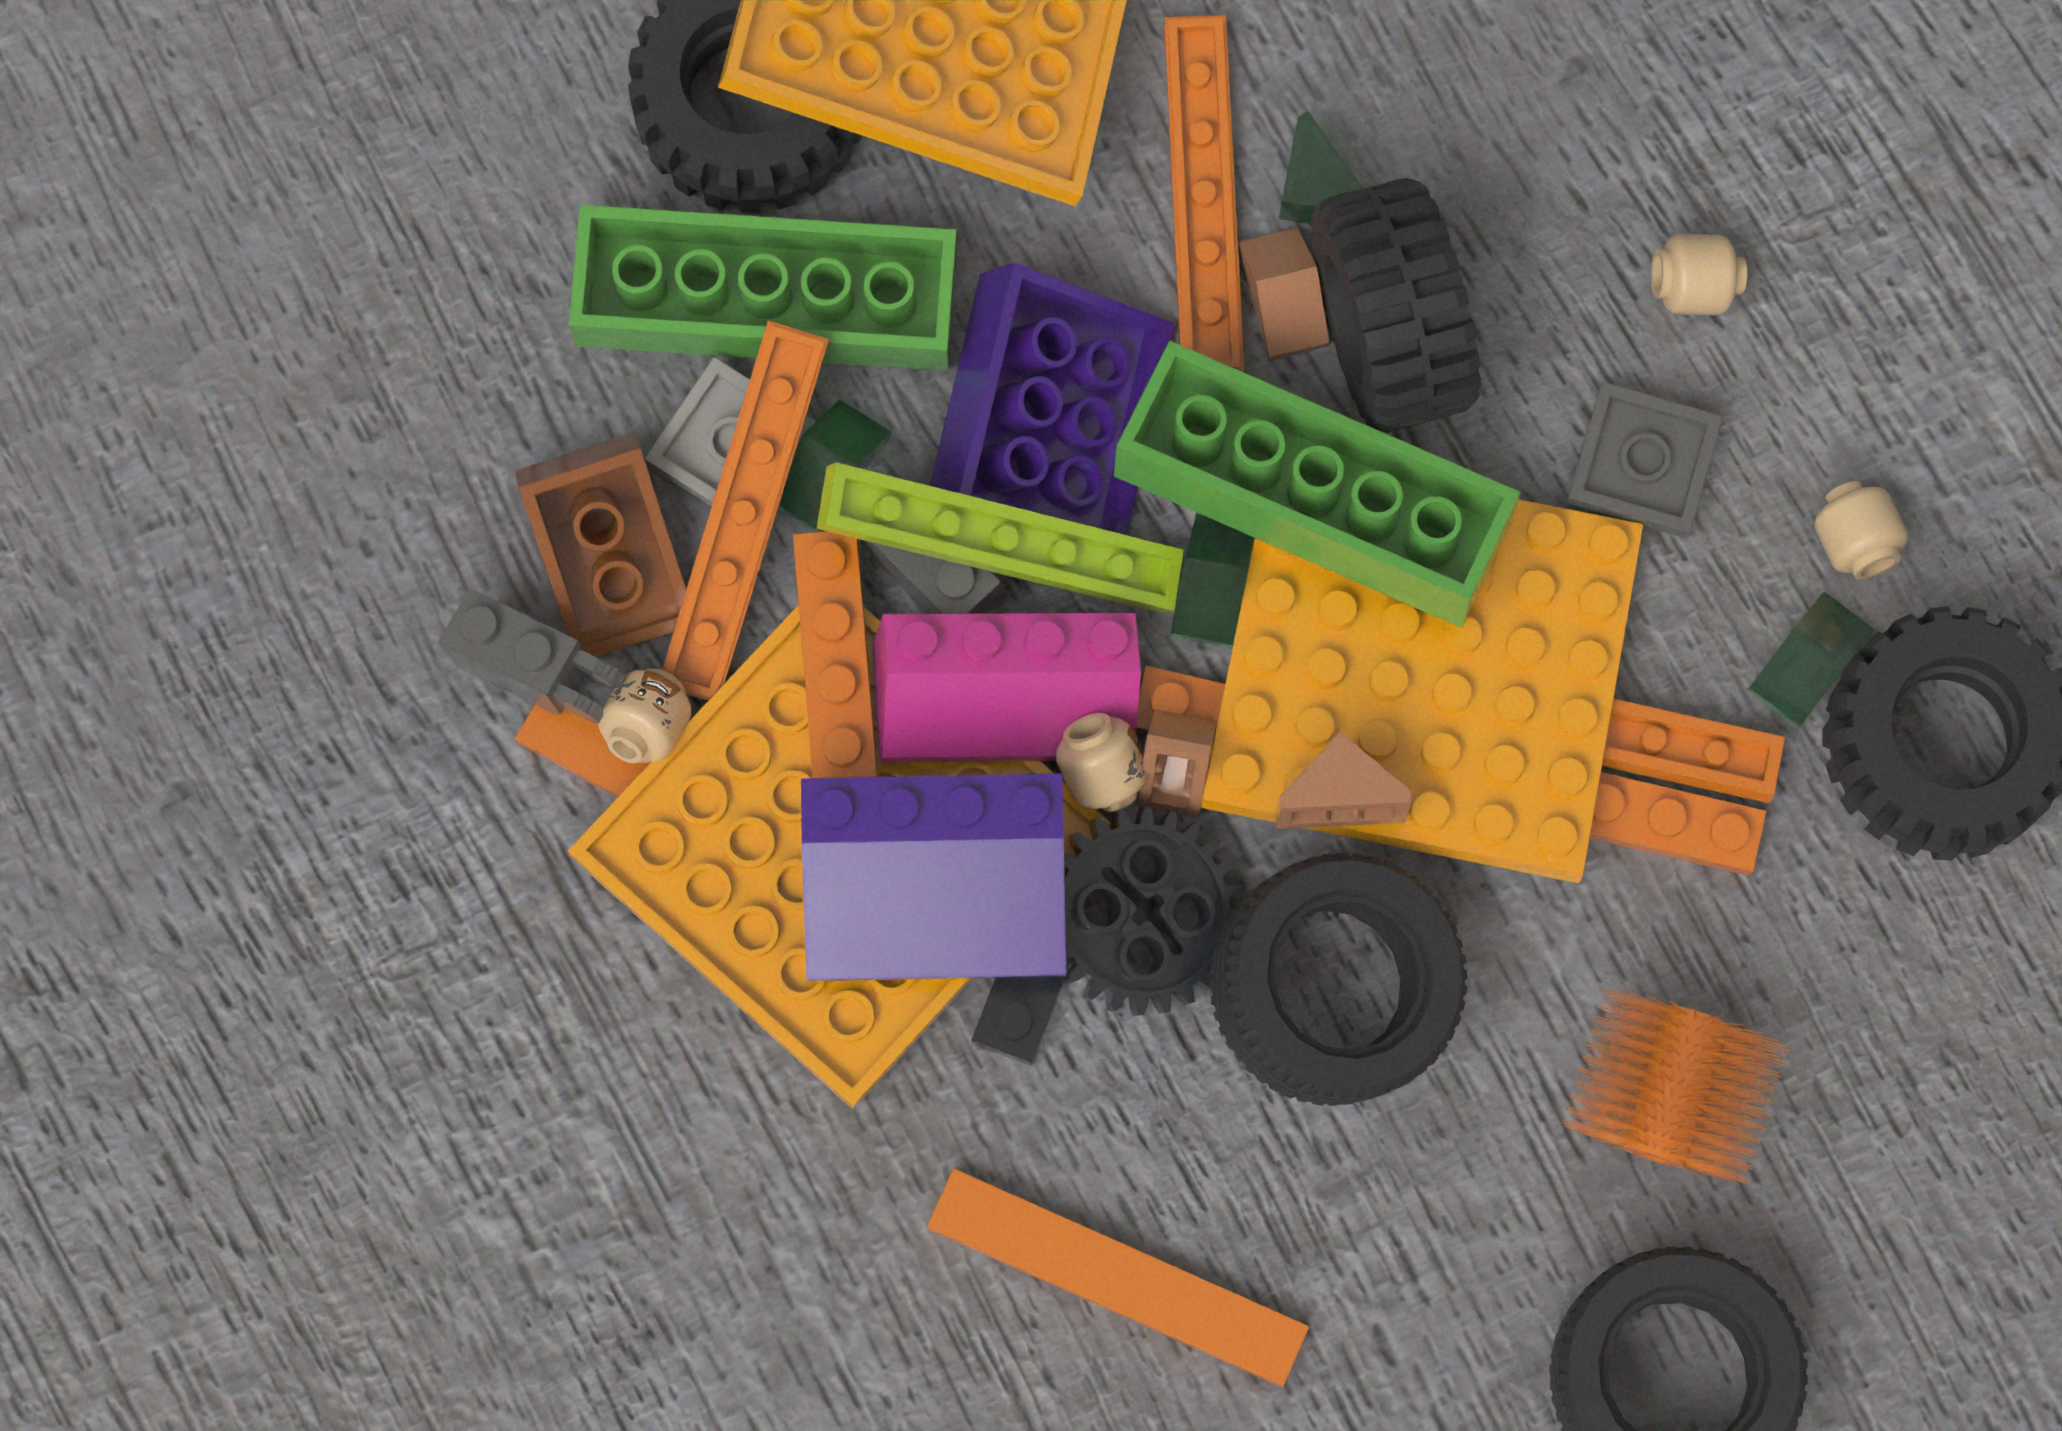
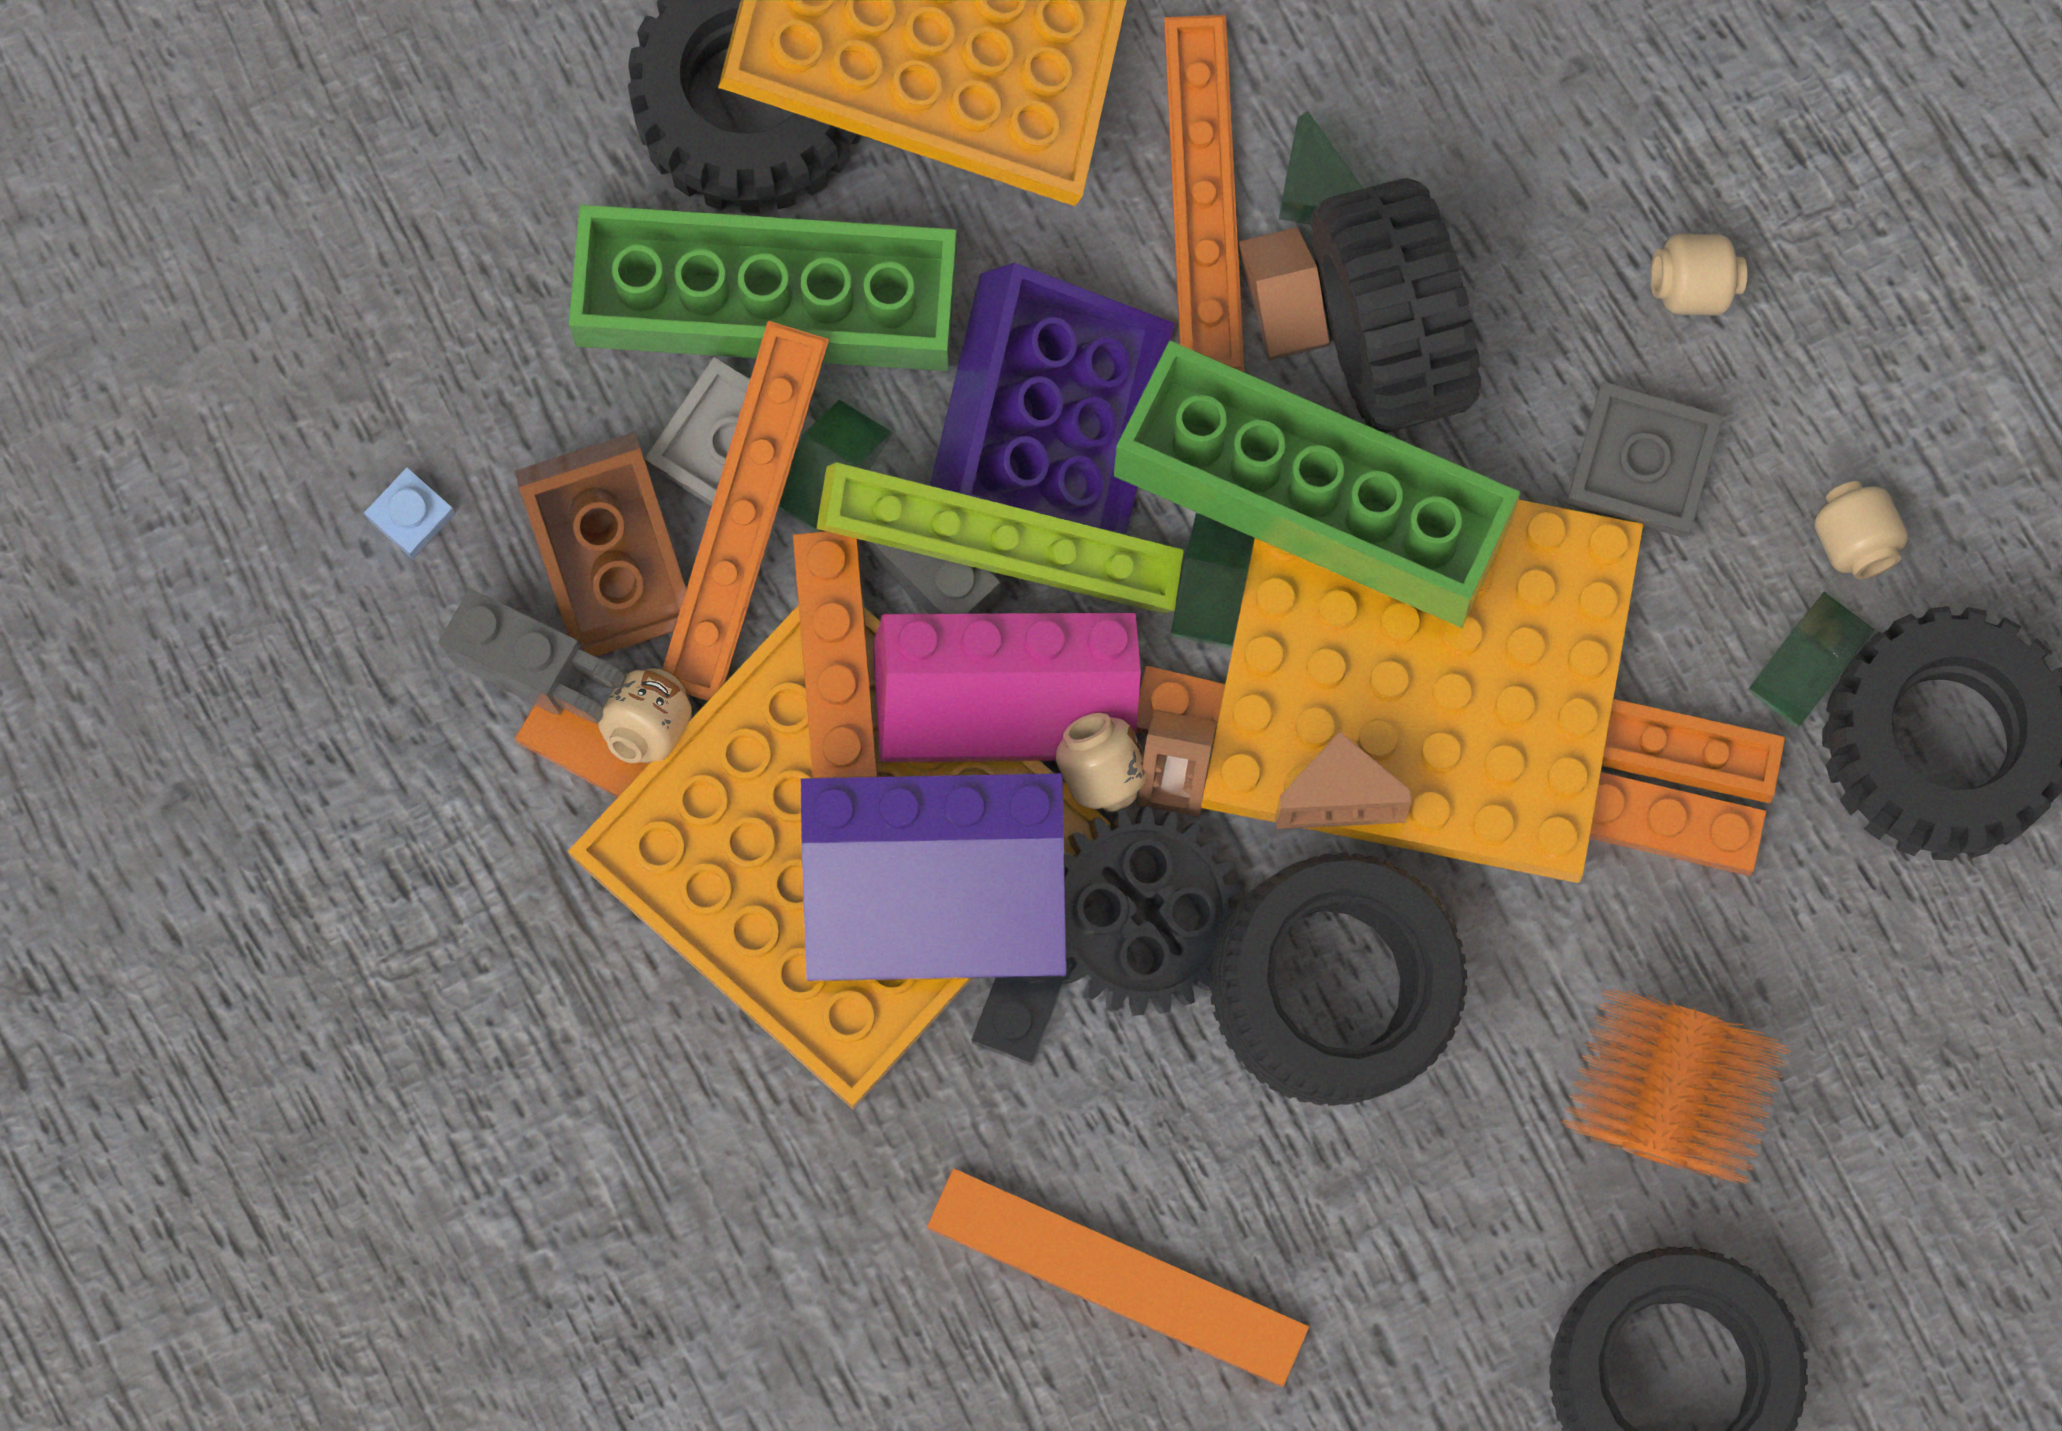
(409, 513): none -> light blue plate

